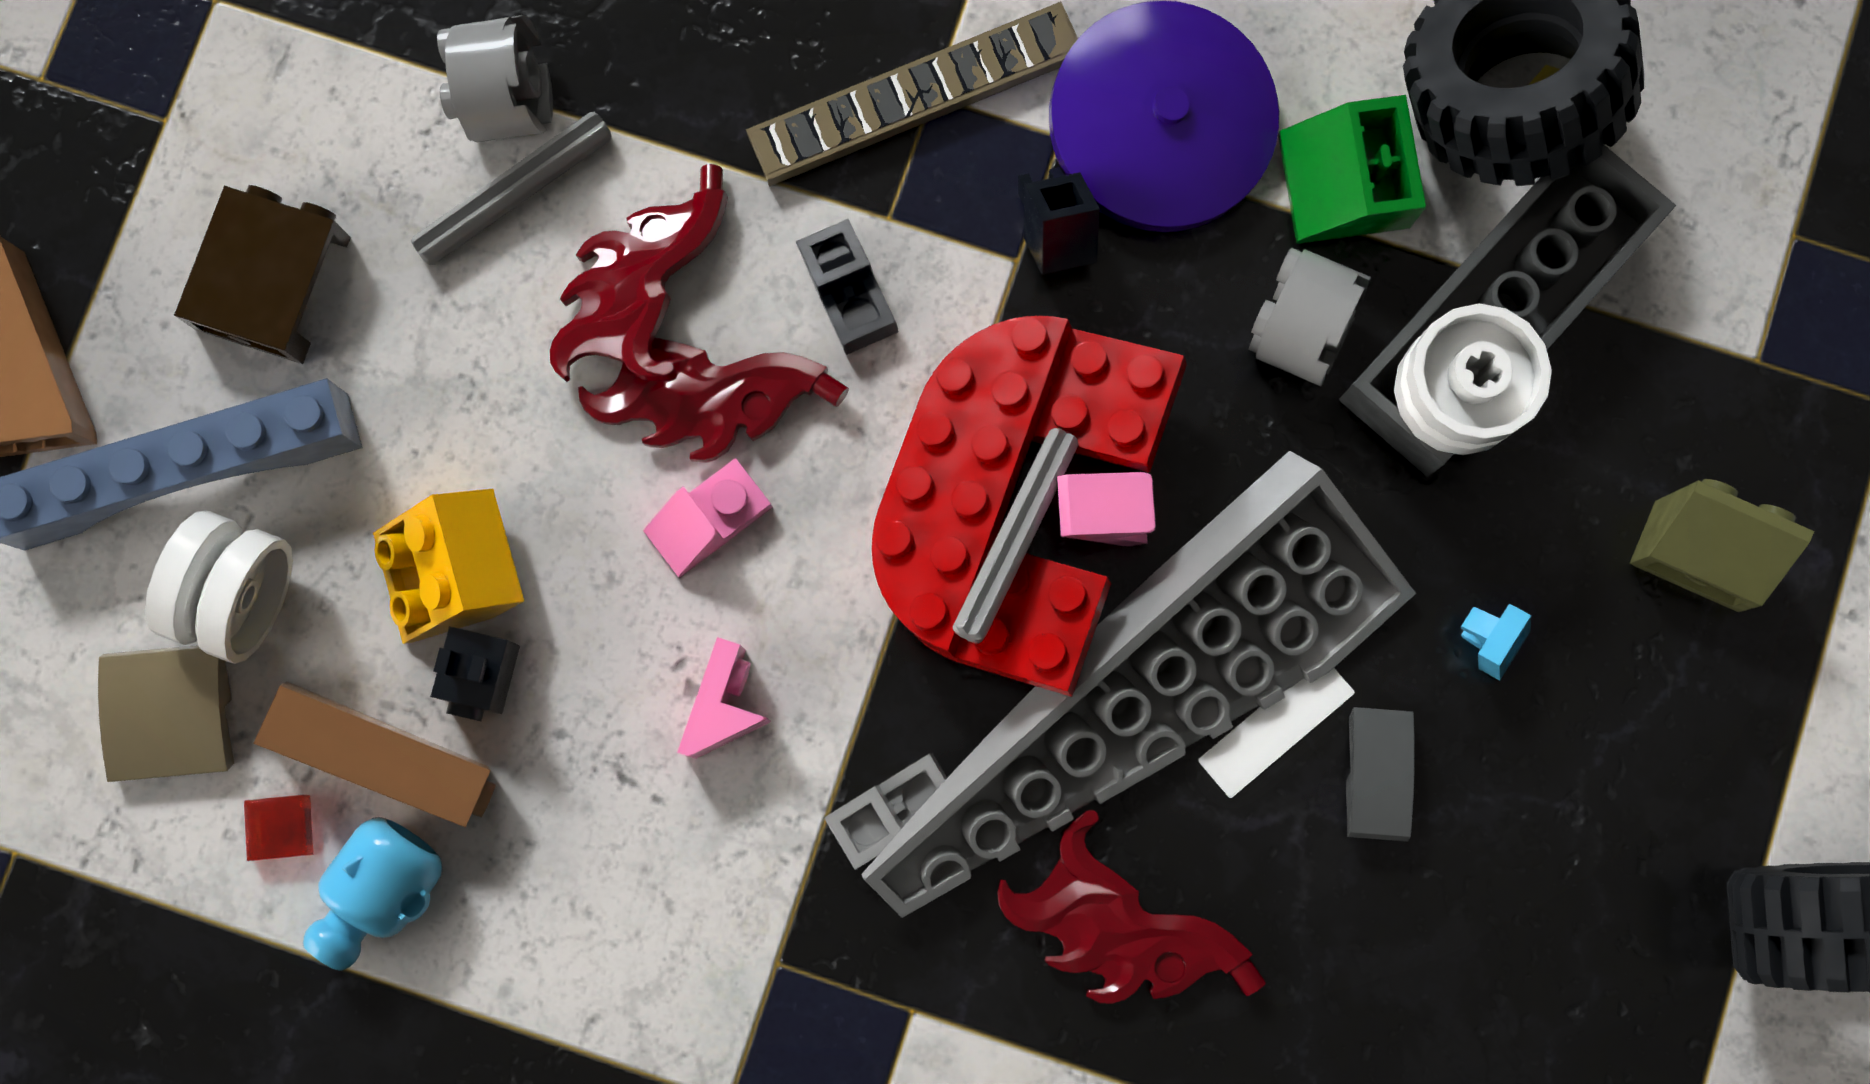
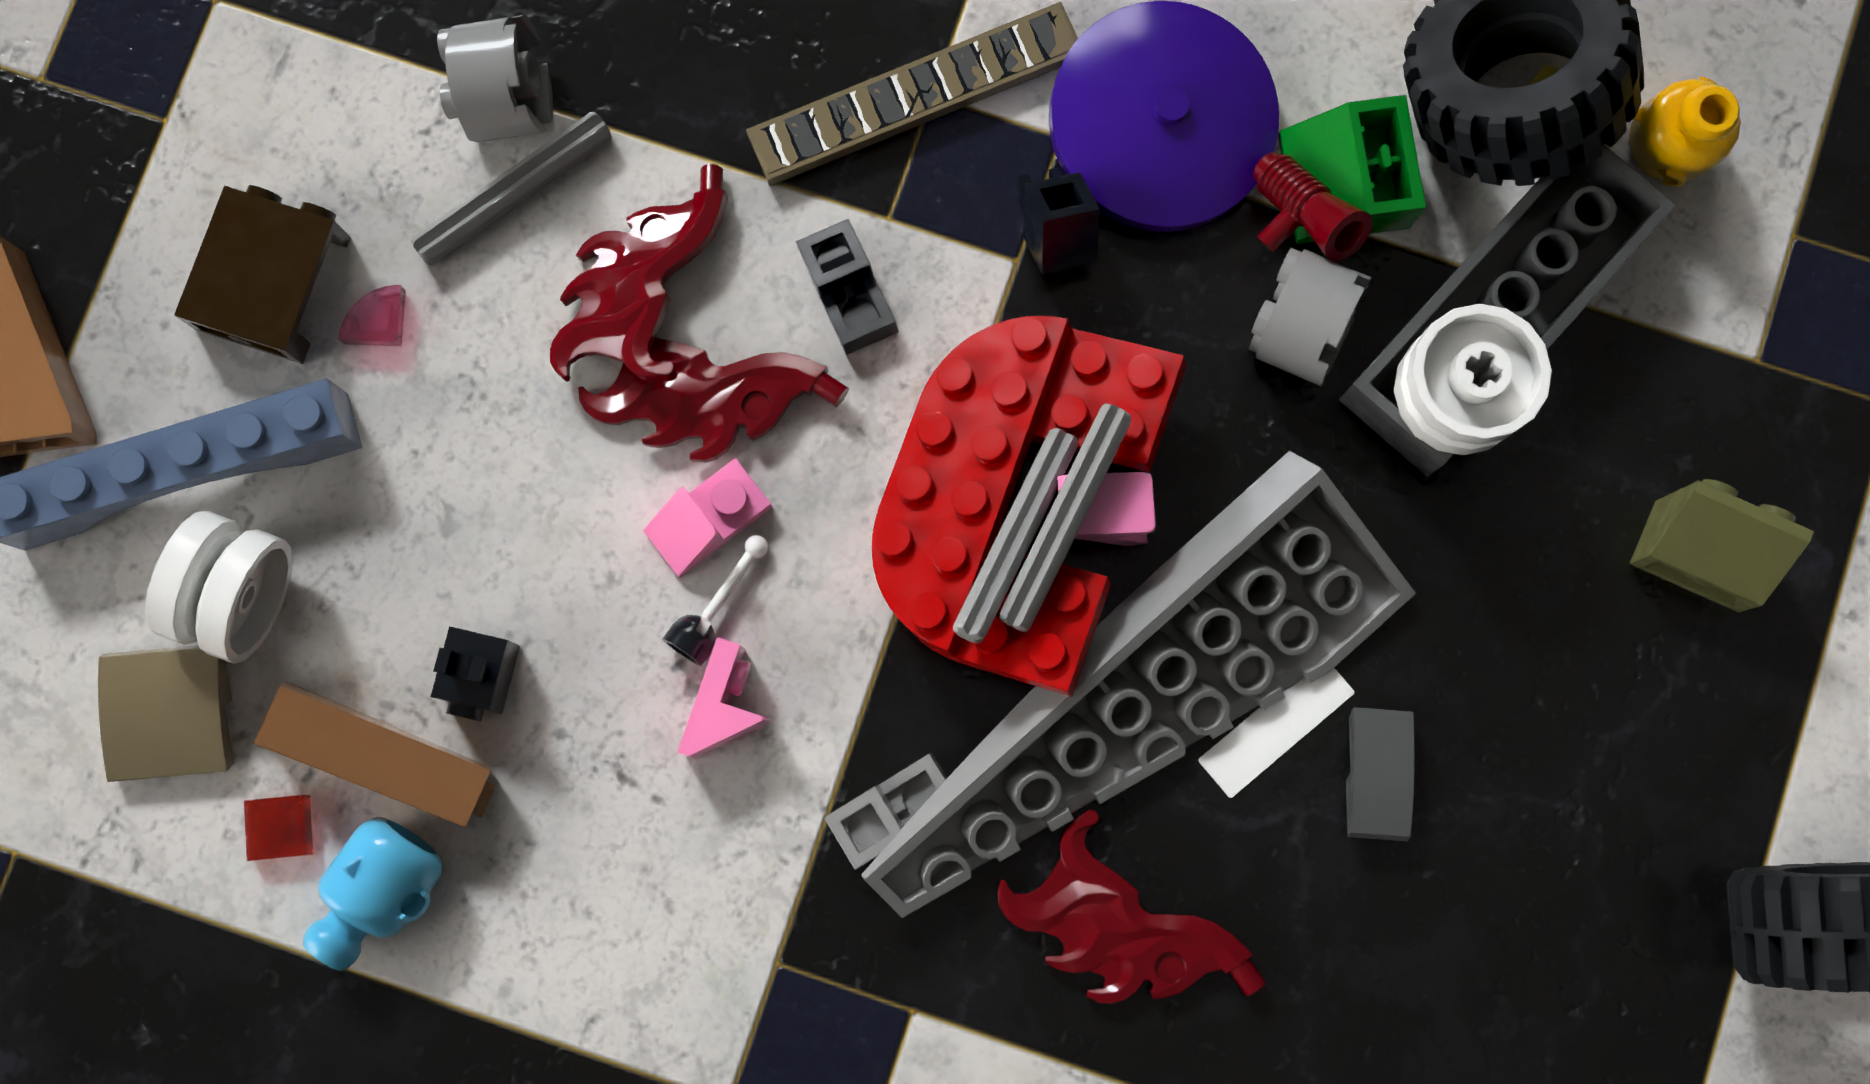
(375, 318): none -> clear pink tile
(447, 564): yellow slope -> none
(693, 634): none -> hinge
(1065, 517): none -> light grey axle
(1308, 203): none -> dark red piece
(1496, 637): medium azure tile -> none
(1685, 130): none -> yellow piece

